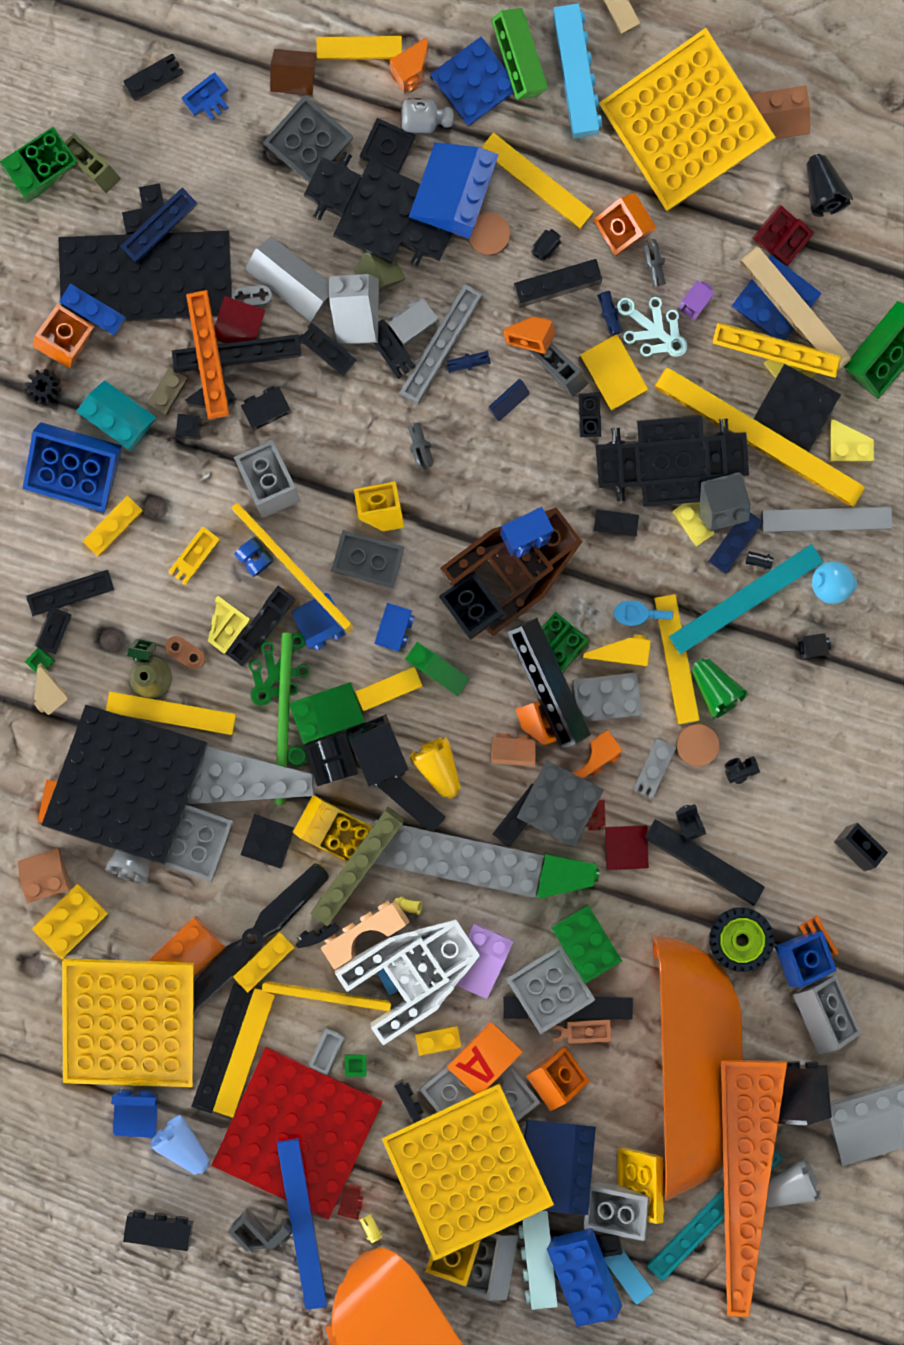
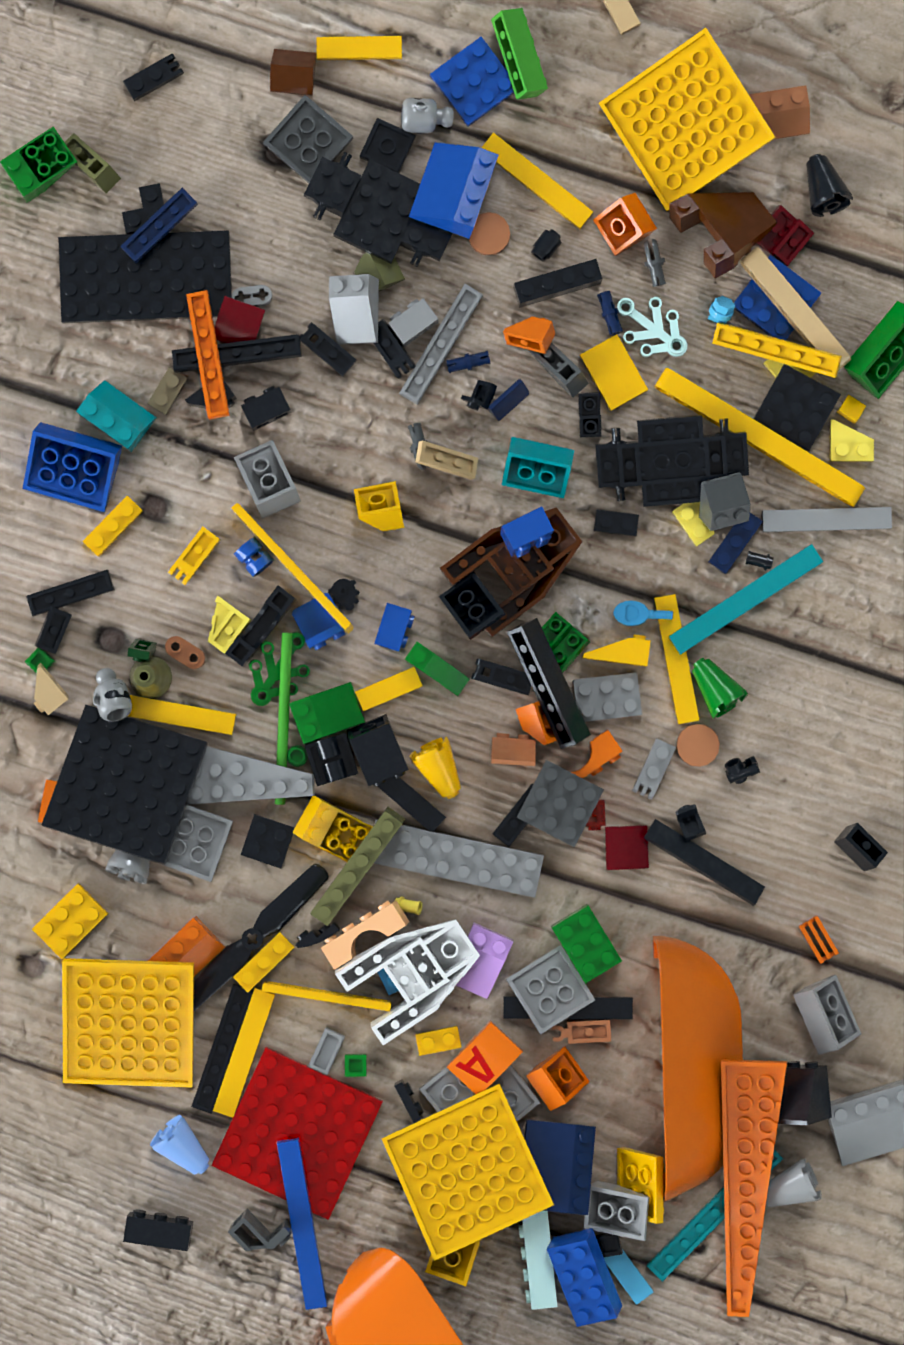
(35, 385): black gear -> none
(43, 875): nougat slope -> none
(62, 336): orange slope -> none
(92, 309): blue plate -> none
(111, 696): none -> light grey piece
(135, 1113): blue bracket -> none
(188, 426): black brick -> none
(206, 96): blue hinge -> none
(289, 278): light grey slope -> none
(344, 593): none -> black piece
(350, 1201): clear red brick -> none
(367, 559): dark grey plate -> none
(370, 1228): light yellow pin -> none
(410, 66): orange slope -> none
(446, 460): none -> tan plate
(481, 396): none -> black bracket
(493, 1266): light grey slope -> none
(502, 677): none -> black plate
(538, 467): none -> teal slope
(565, 875): green slope -> none
(576, 71): medium azure brick -> none
(696, 299): medium lavender brick -> none
(721, 310): none -> medium azure piece
(732, 219): none -> reddish brown wedge
(758, 944): wheel -> none
(805, 959): blue slope -> none
(813, 645): black slope -> none
(833, 582): medium azure brick -> none
(851, 409): none -> yellow slope

